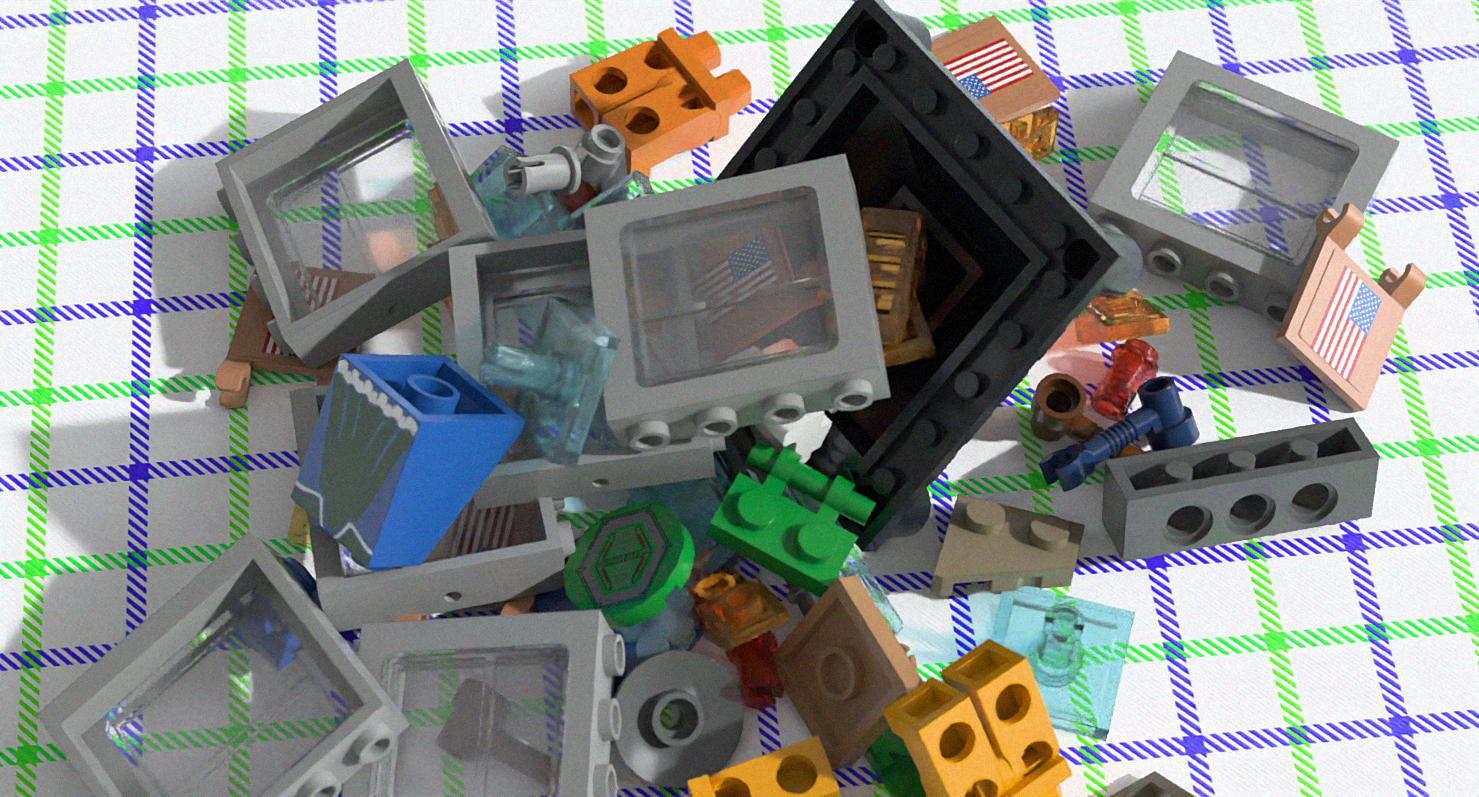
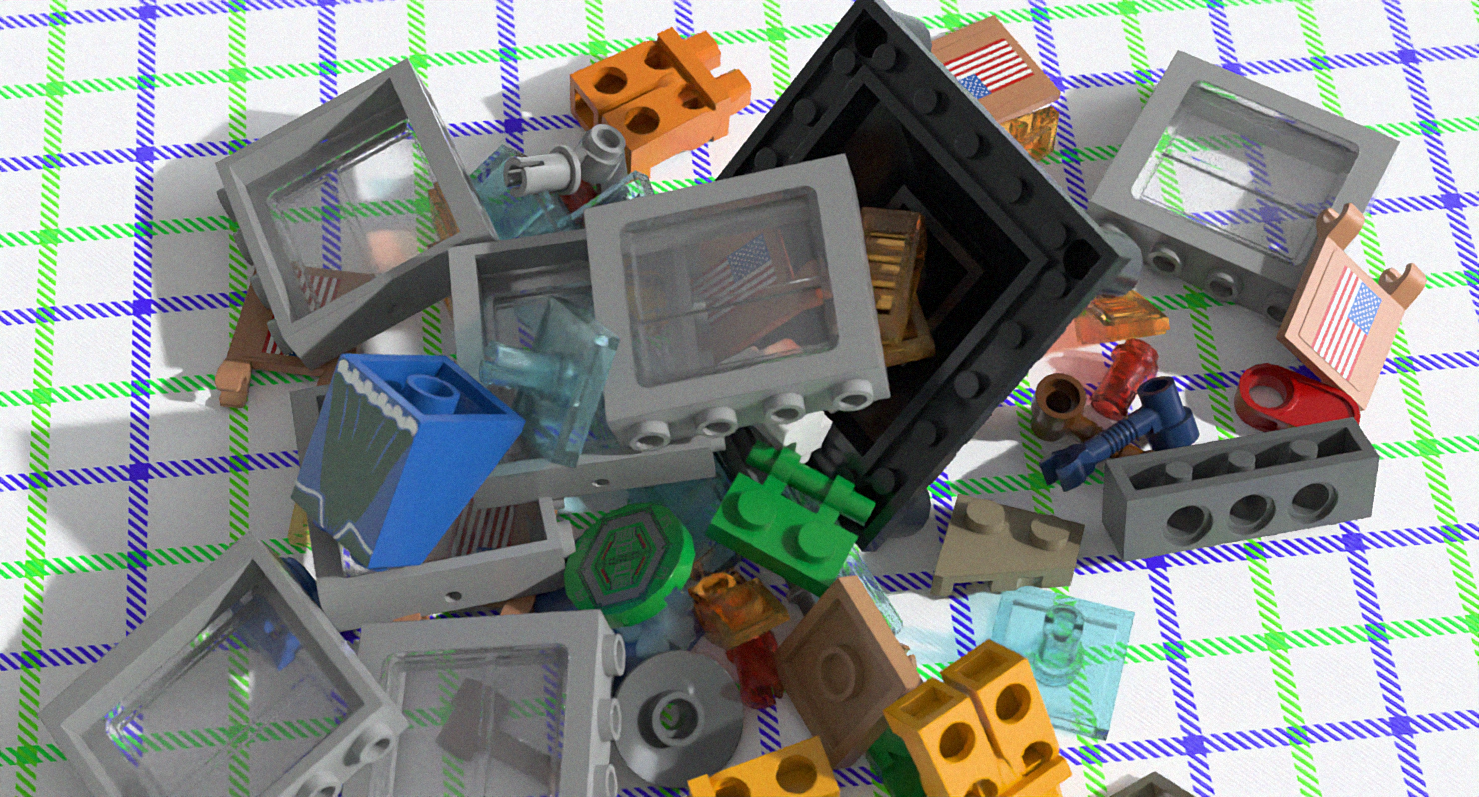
(1303, 399): none -> red piece

